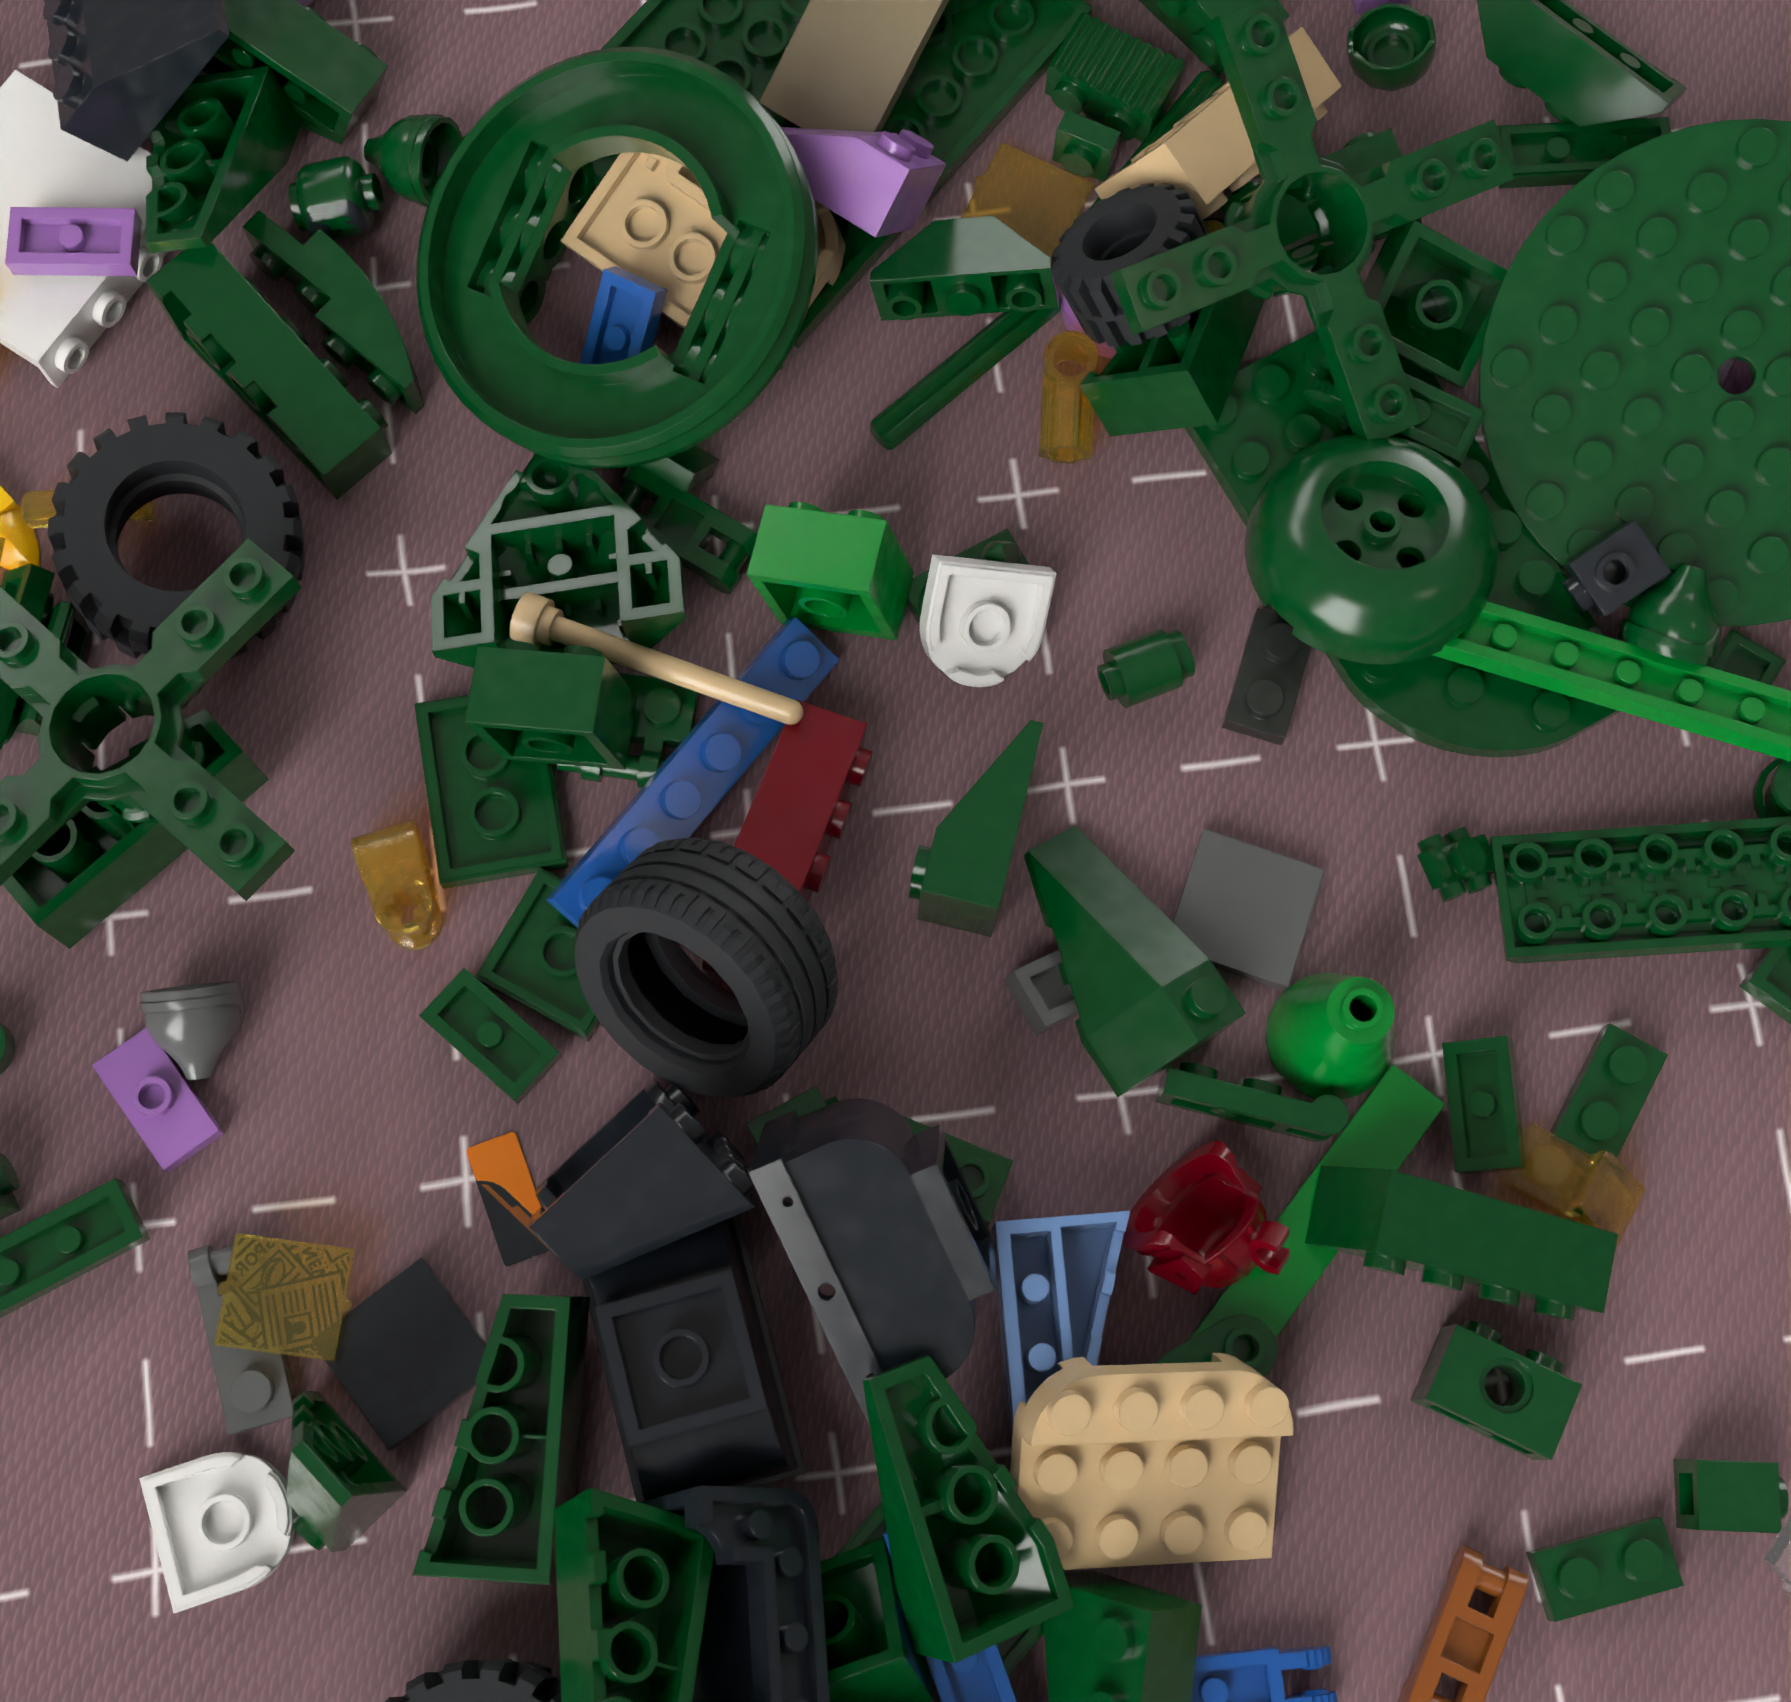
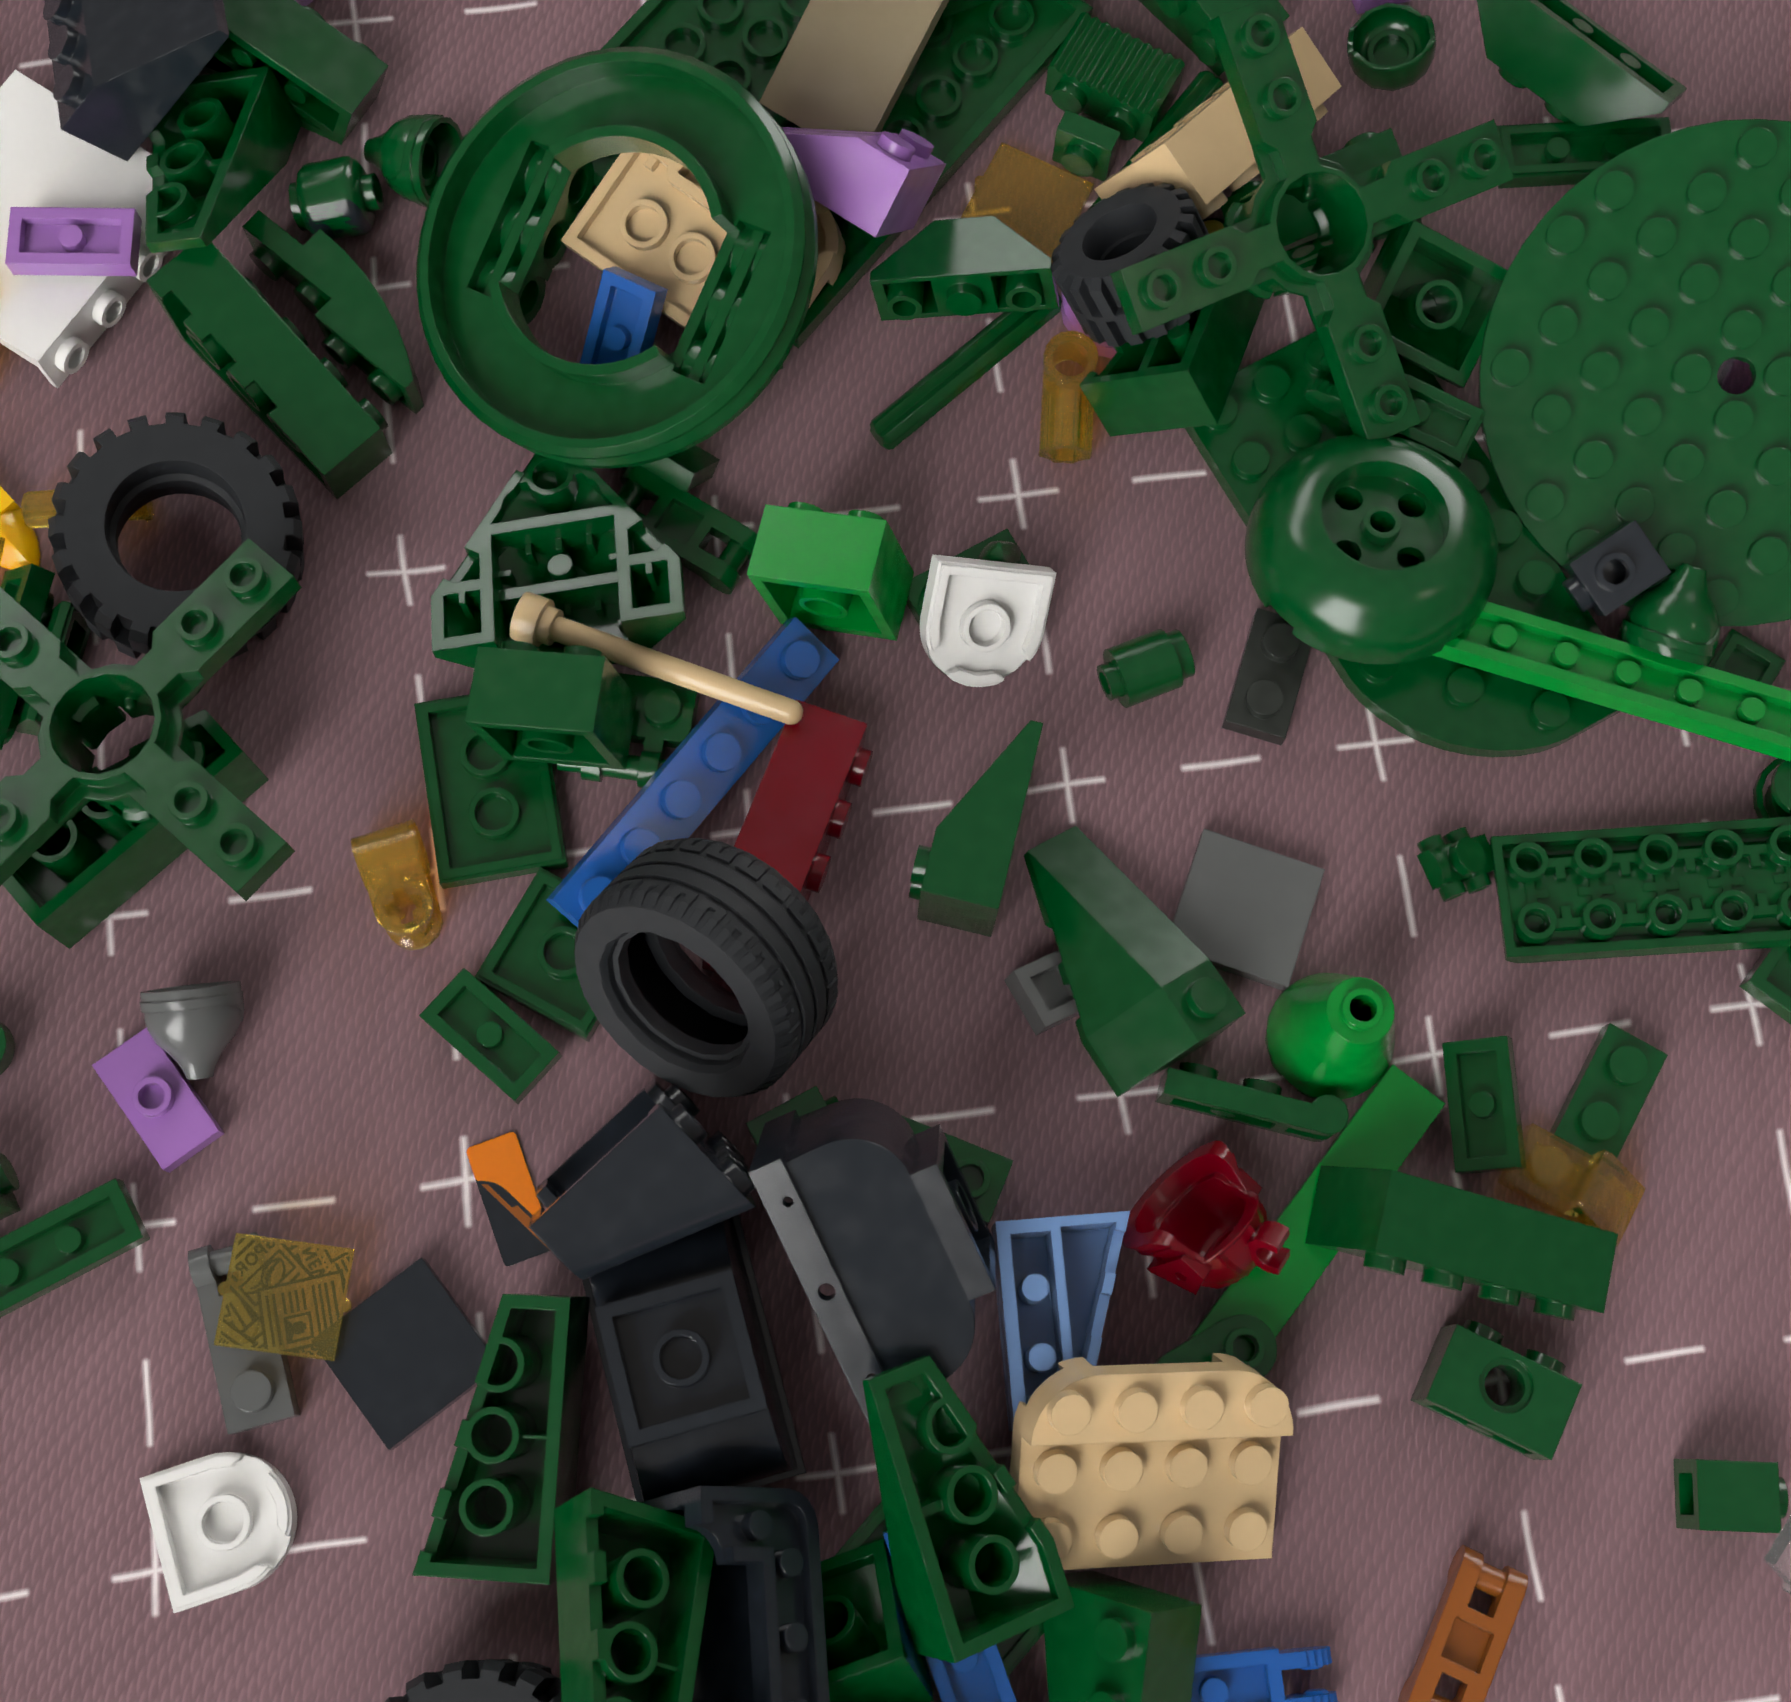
(334, 1477): dark green wedge -> none
(1604, 1569): dark green plate -> none

